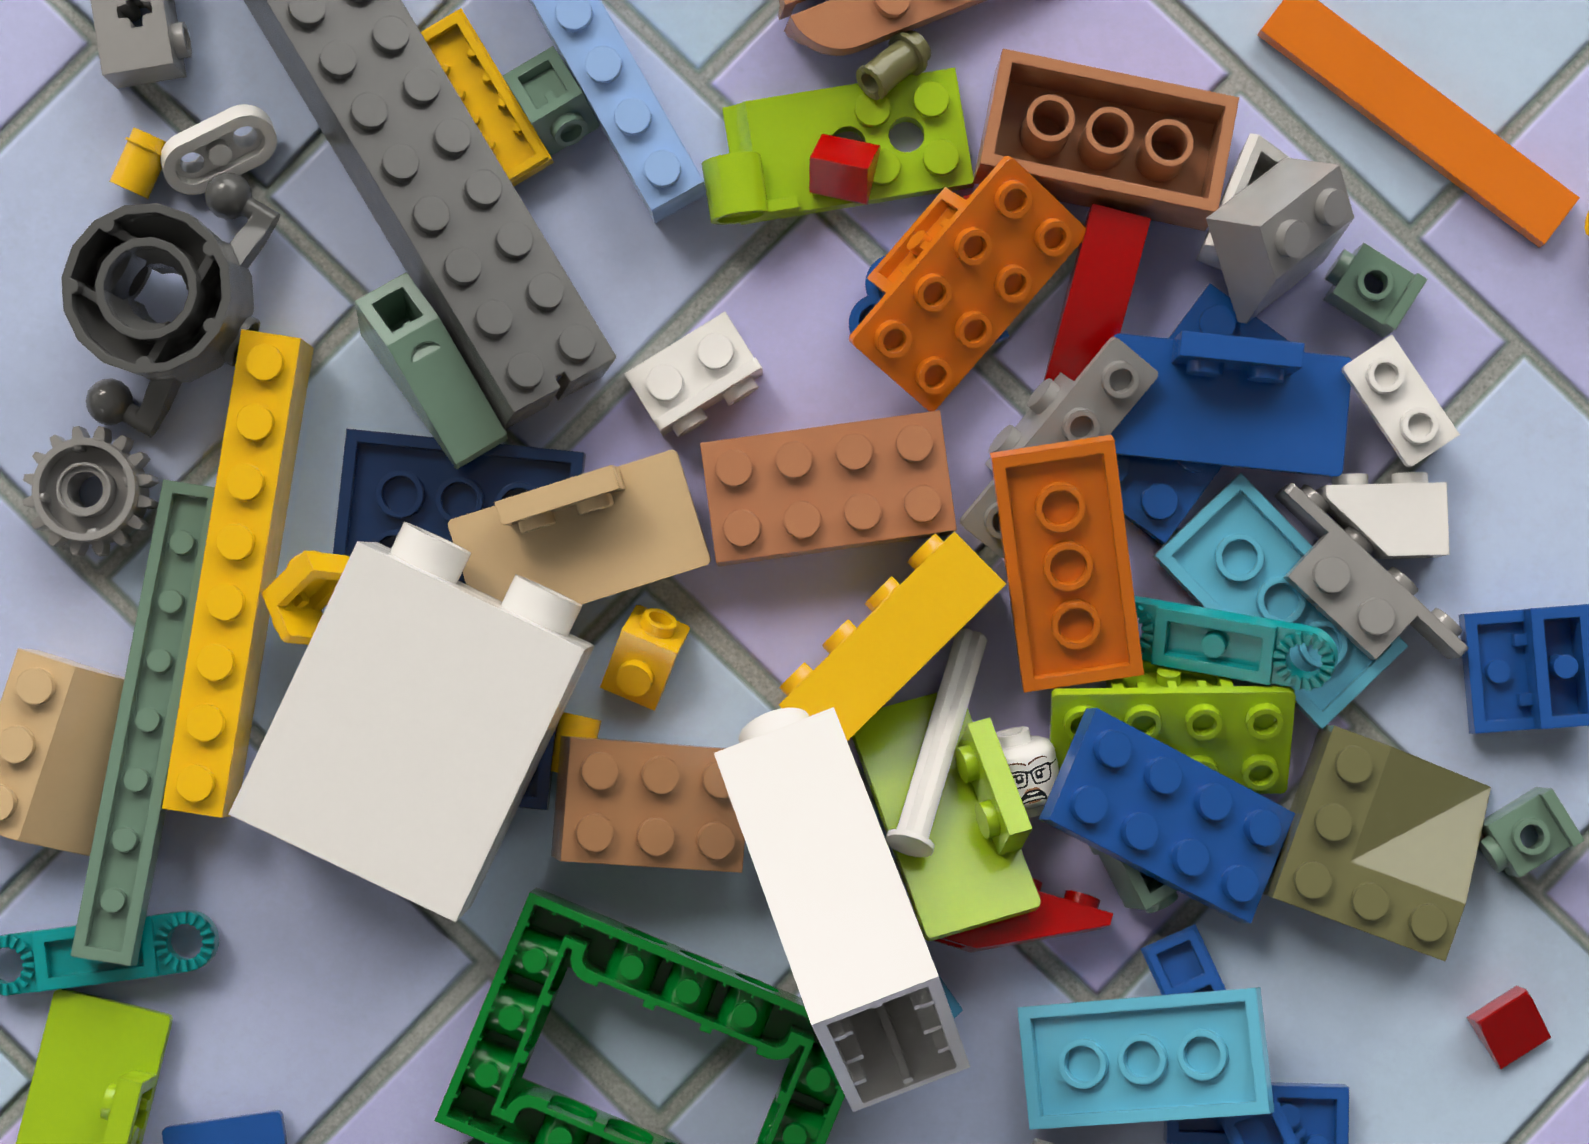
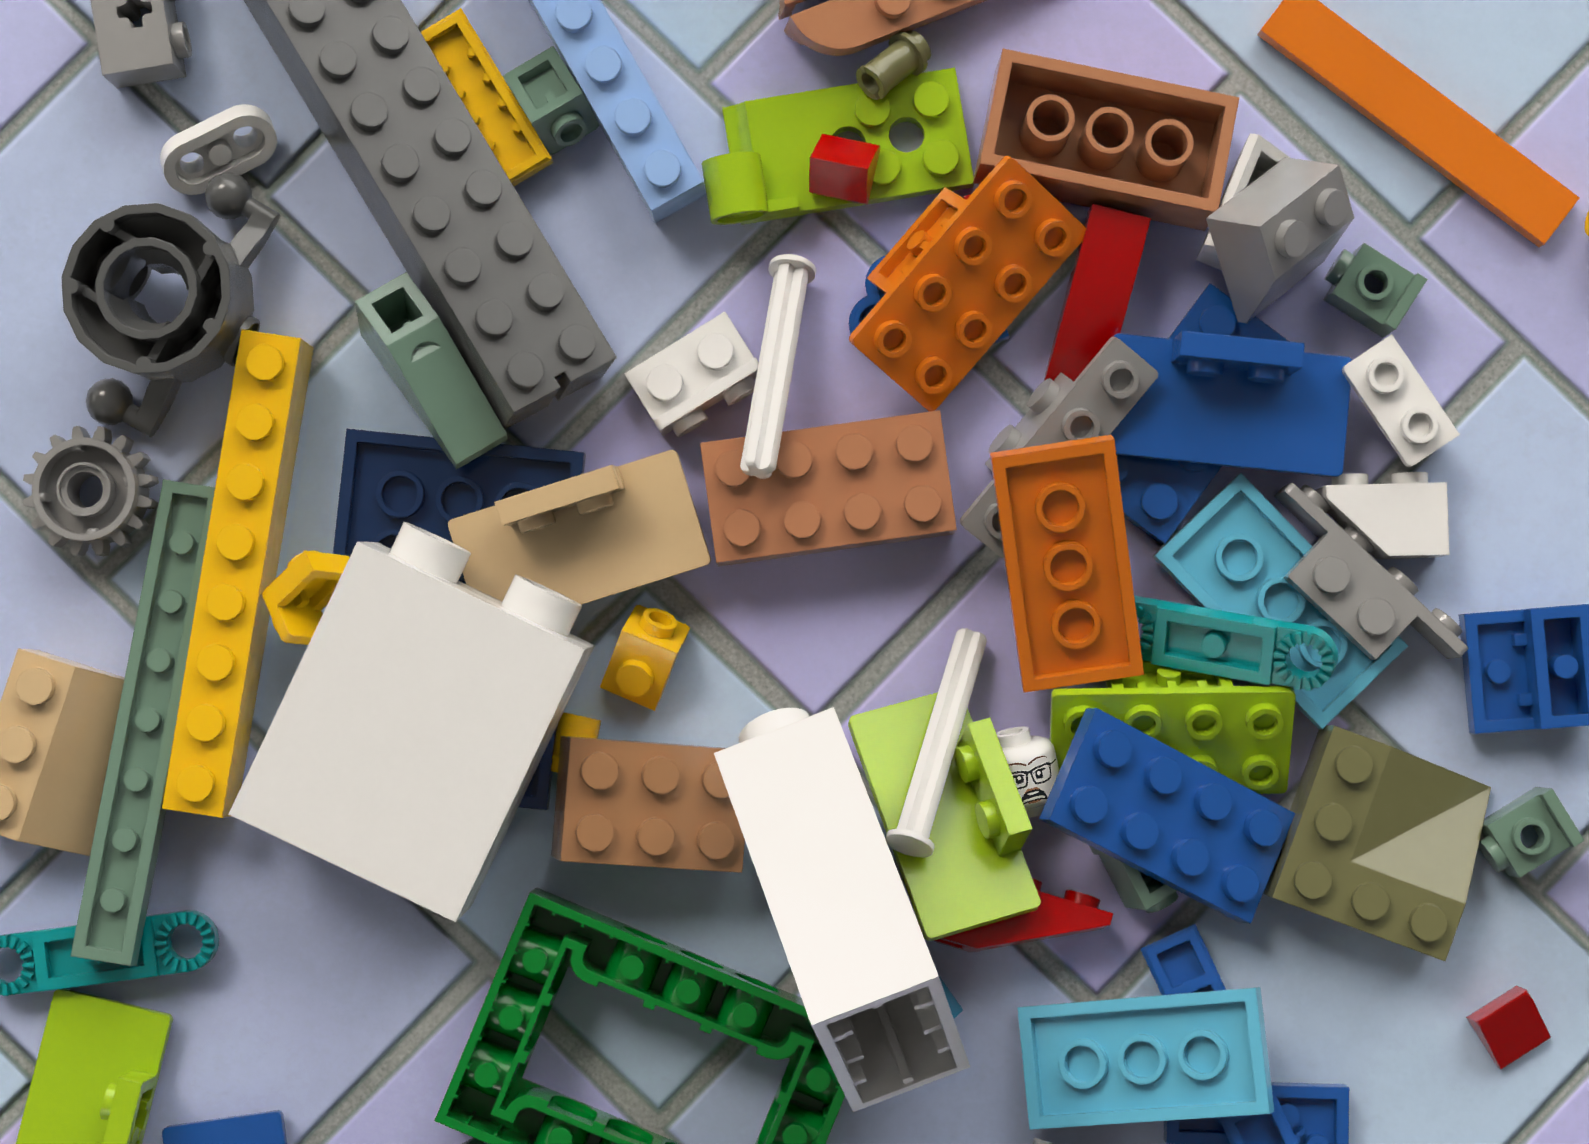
(139, 163): yellow piece -> none
(776, 362): none -> white axle
(899, 635): yellow piece -> none

